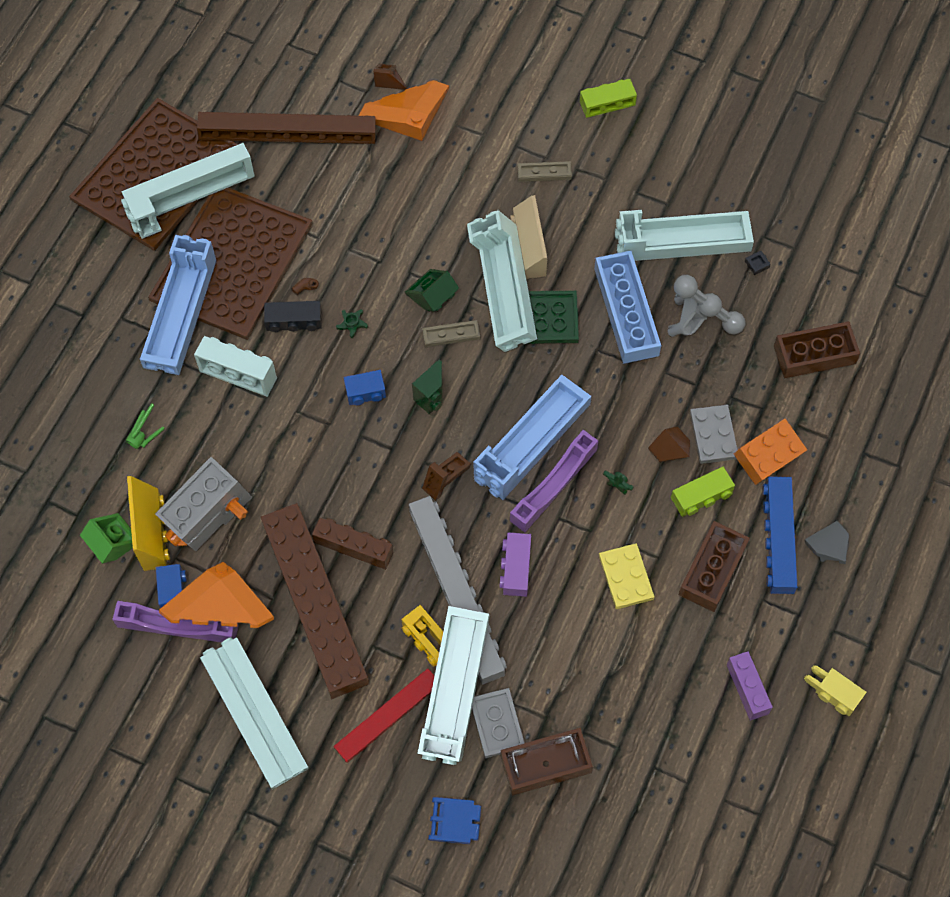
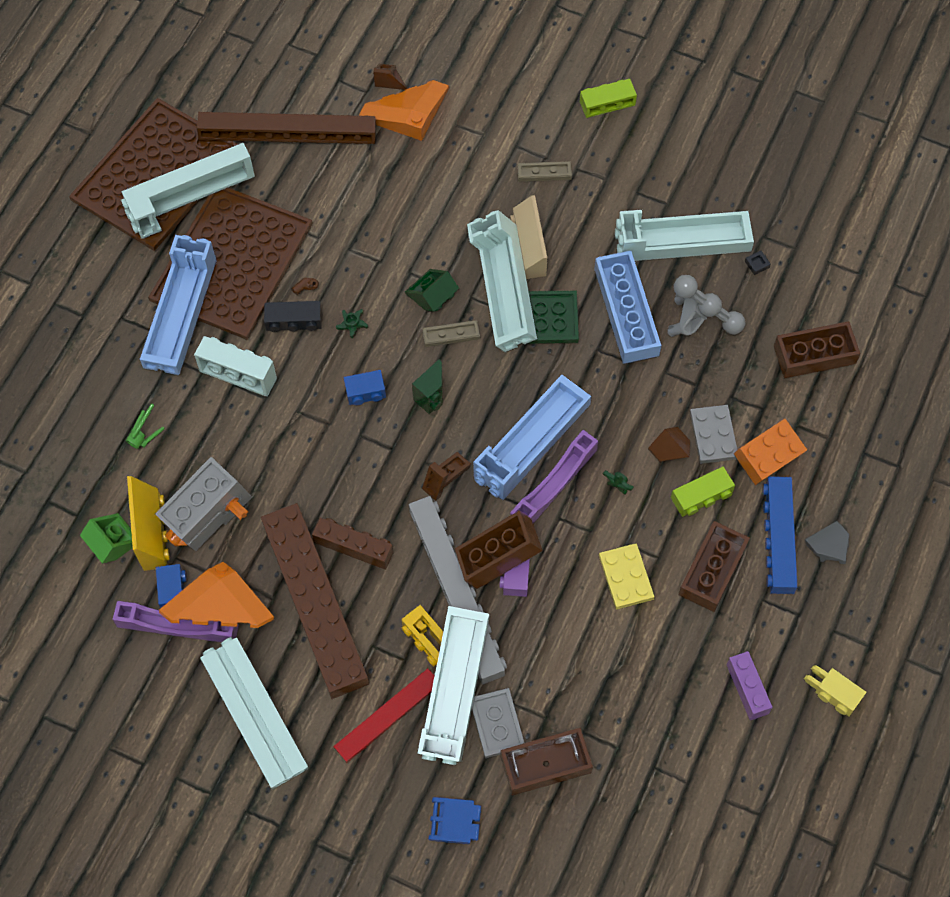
(498, 549): none -> reddish brown brick

